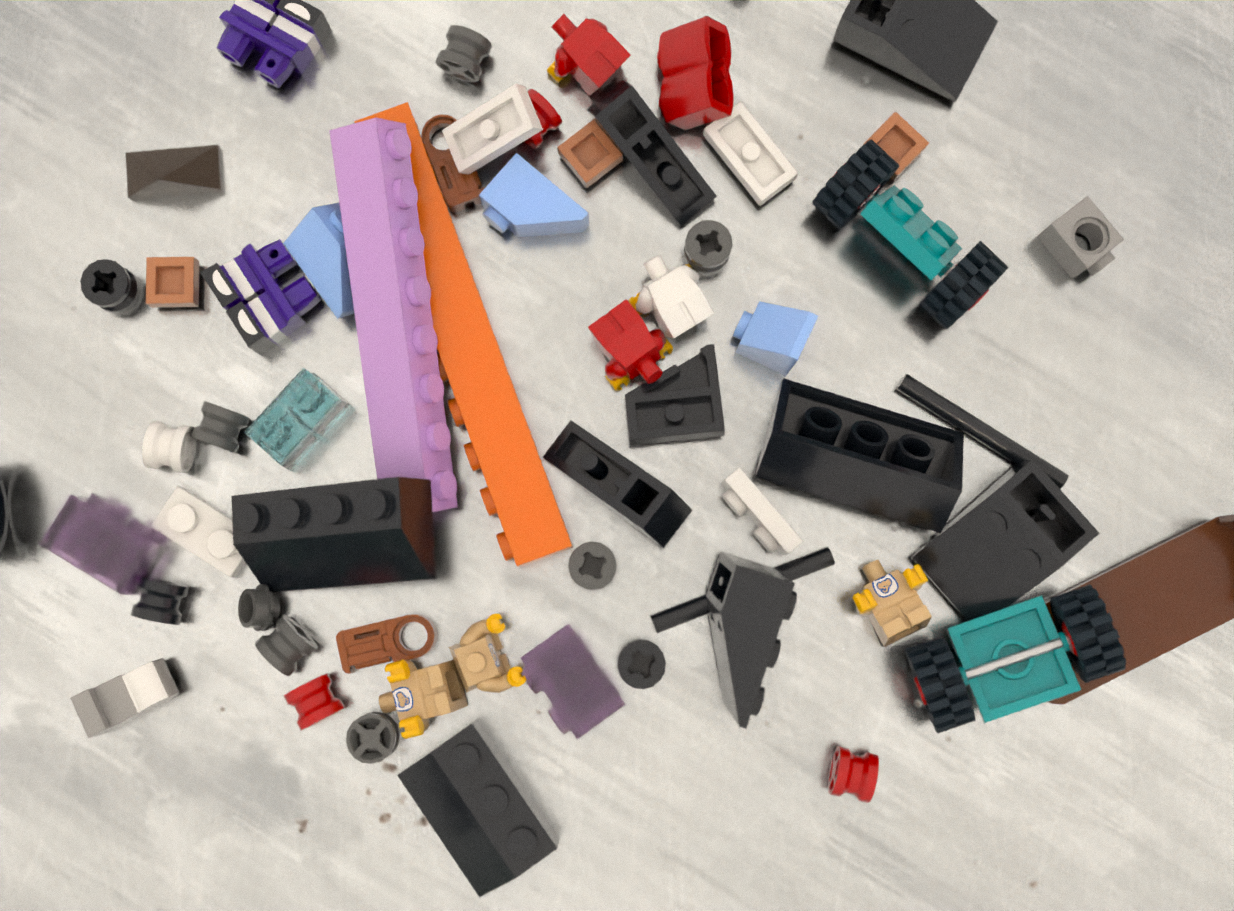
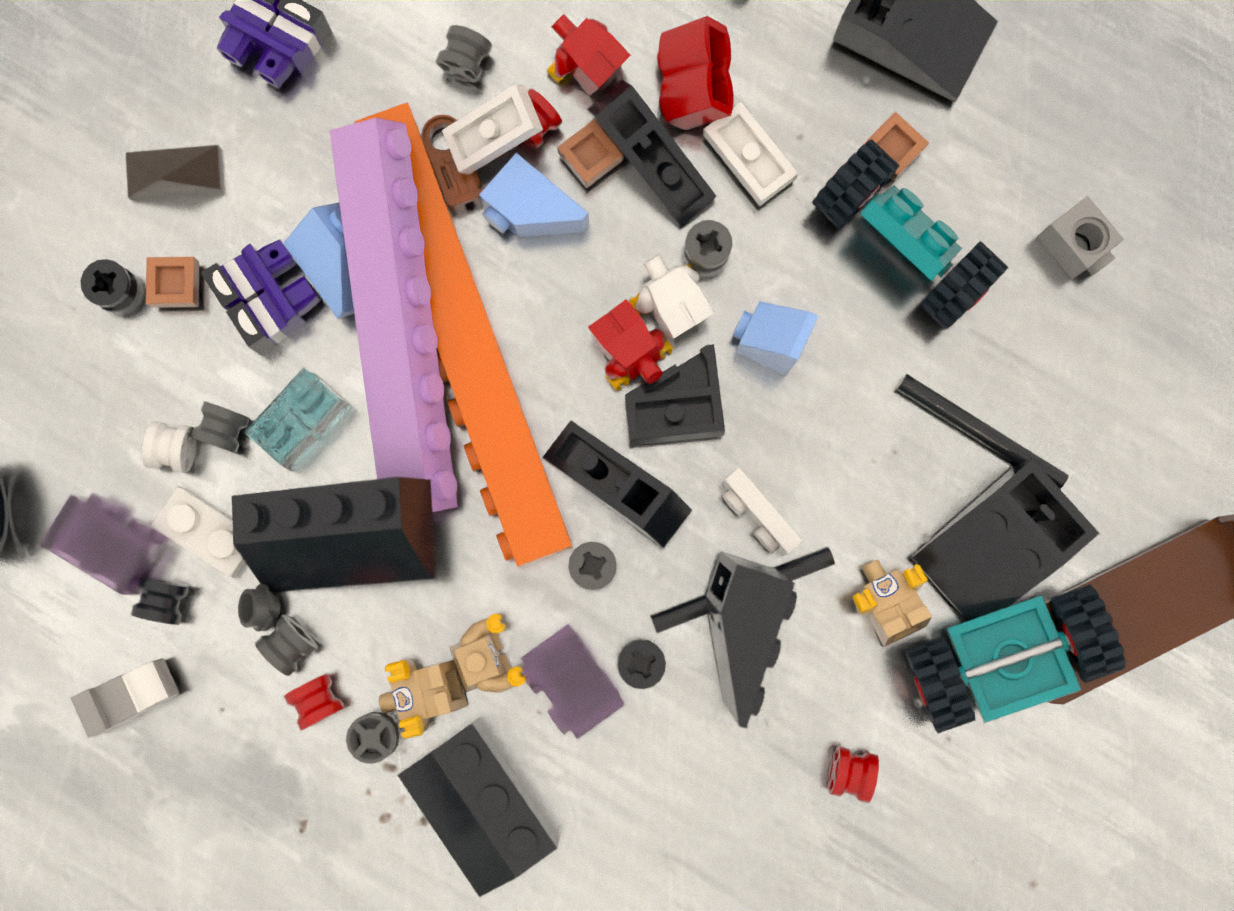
(379, 641): dark orange piece -> none
(863, 456): black slope -> none

